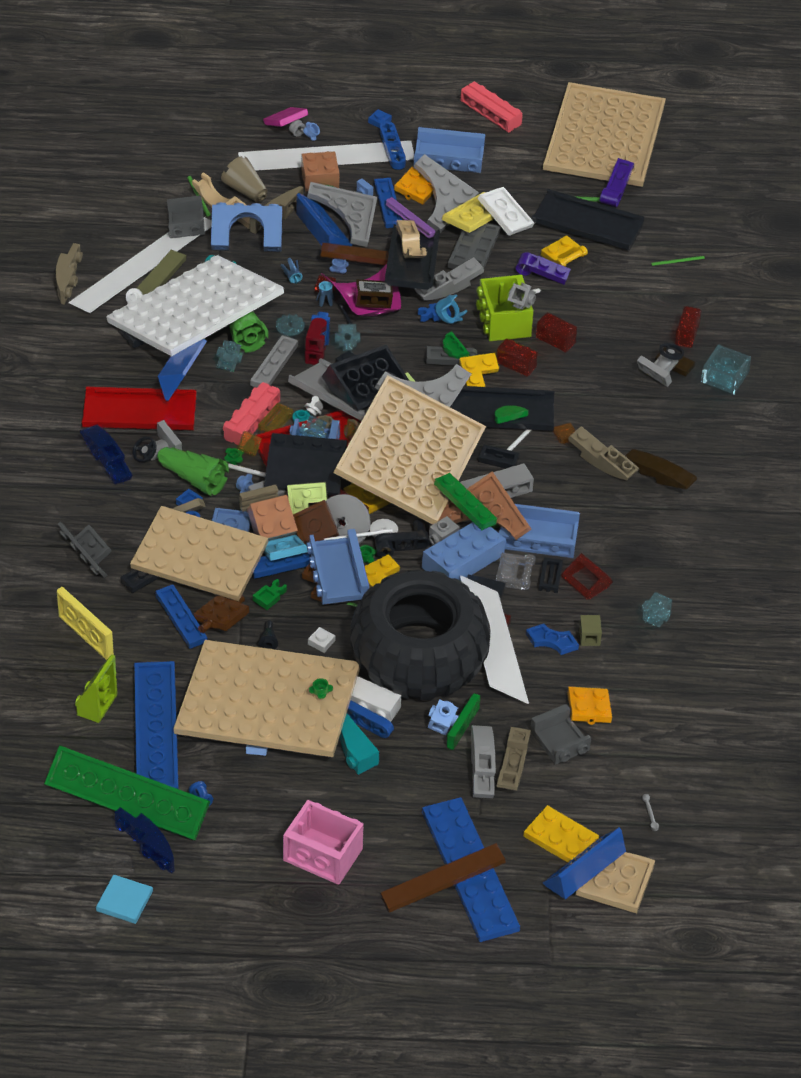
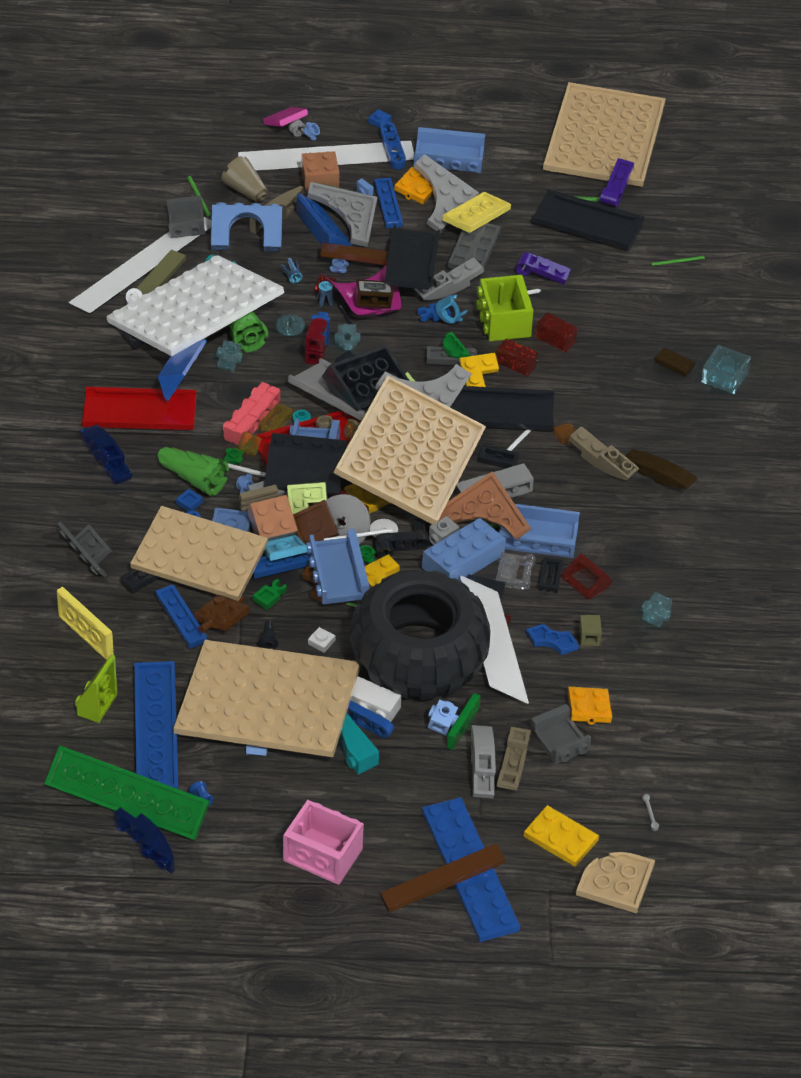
(66, 272): dark tan slope -> none
(124, 899): medium azure tile -> none
(150, 451): light grey piece -> none
(193, 505): dark tan tile -> none
(211, 196): tan piece -> none
(274, 361): light grey plate -> none
(313, 427): clear light blue brick -> none
(314, 407): white plate -> none
(320, 688): green plate -> none
(408, 215): medium lavender axle -> none
(410, 239): tan piece -> none
(465, 501): green plate -> none
(491, 106): coral brick -> none
(506, 211): white tile -> none
(509, 413): green tile -> none
(516, 293): light grey brick -> none
(558, 251): yellow plate -> none
(587, 864): blue slope -> none
(663, 365): light grey piece -> none
(688, 326): clear red brick -> none

